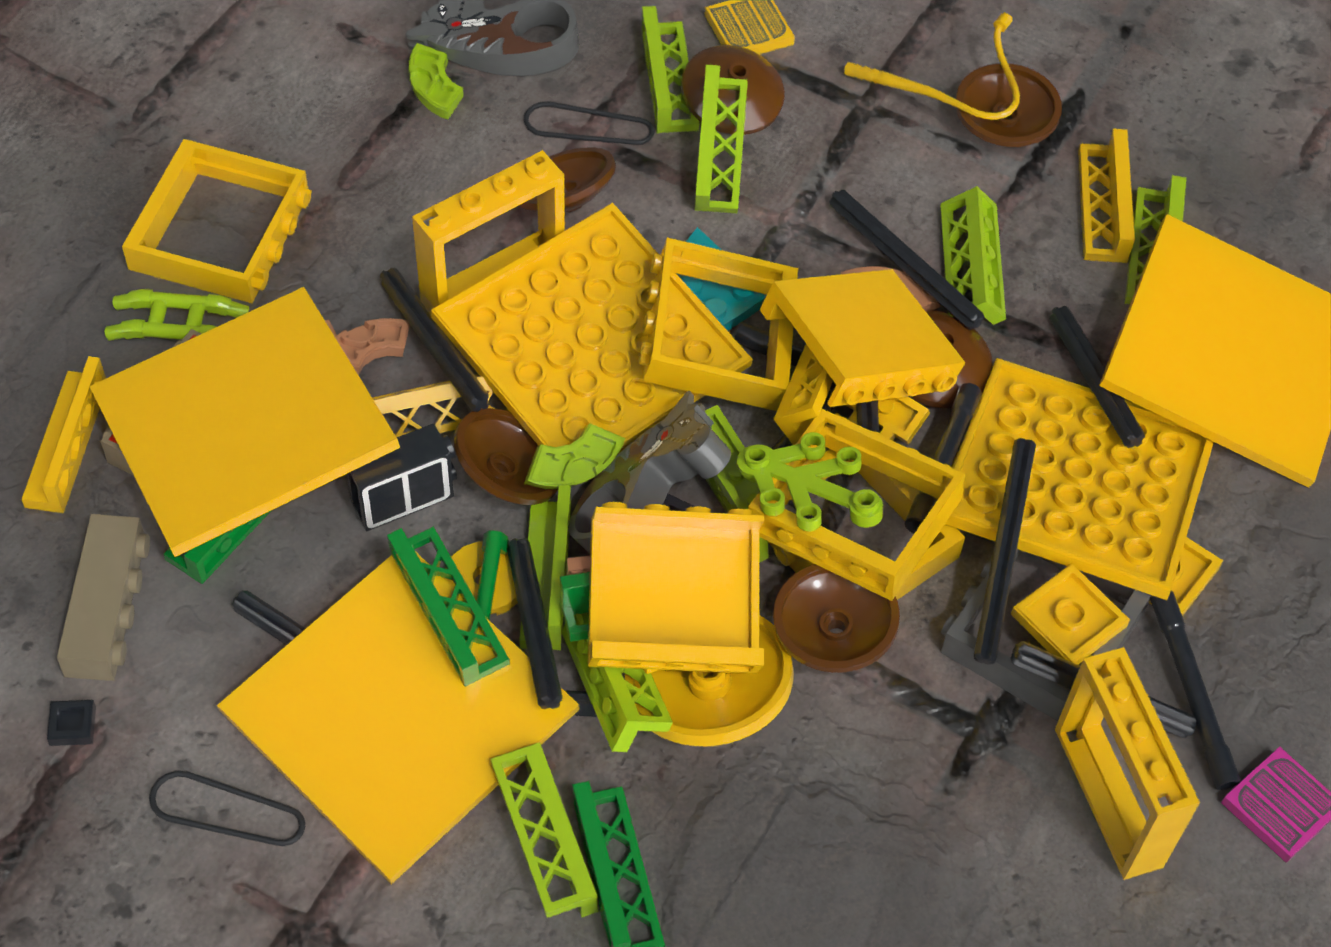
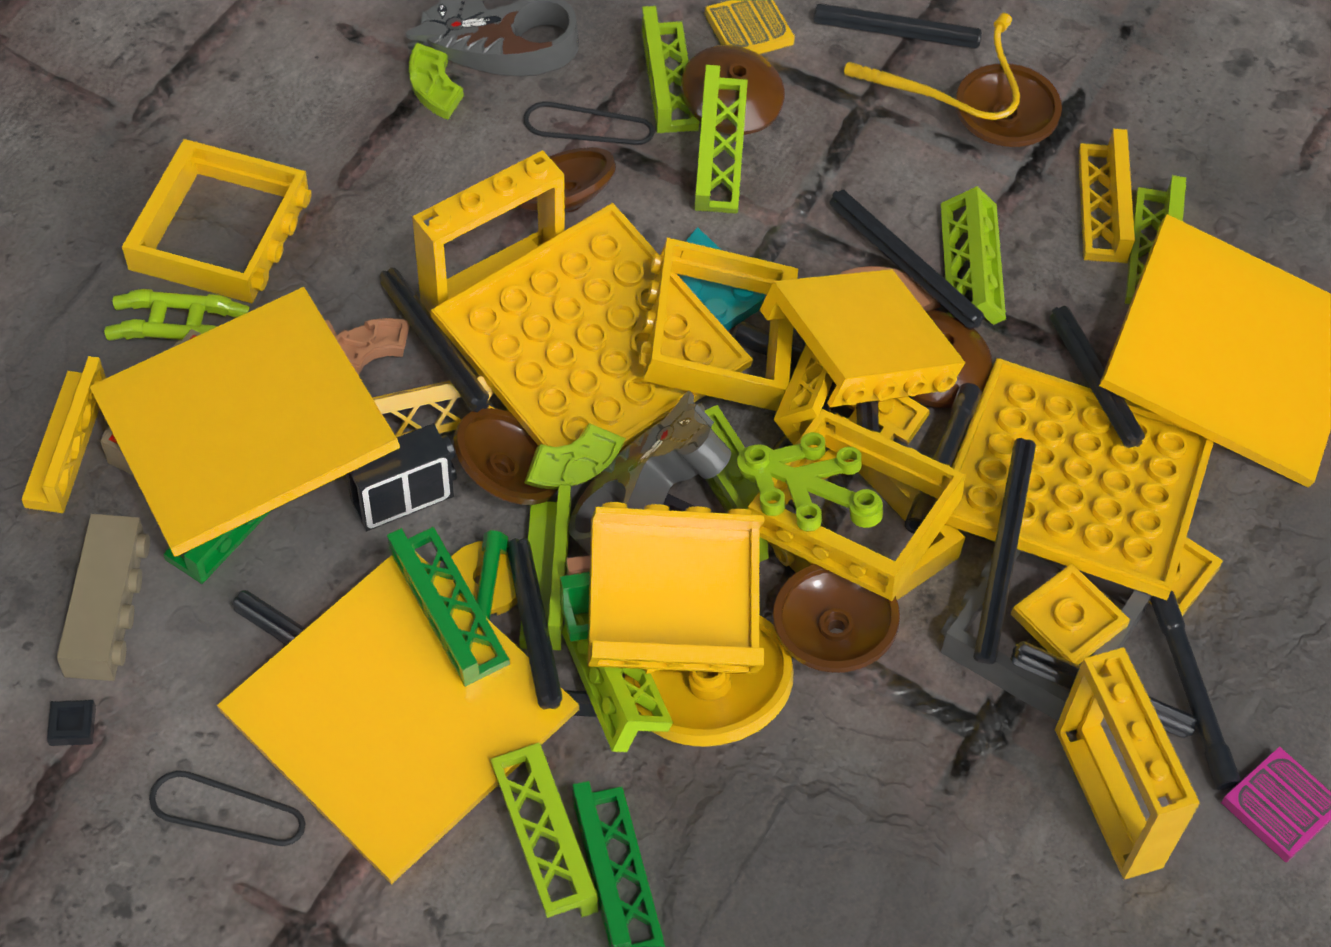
(897, 25): none -> black axle

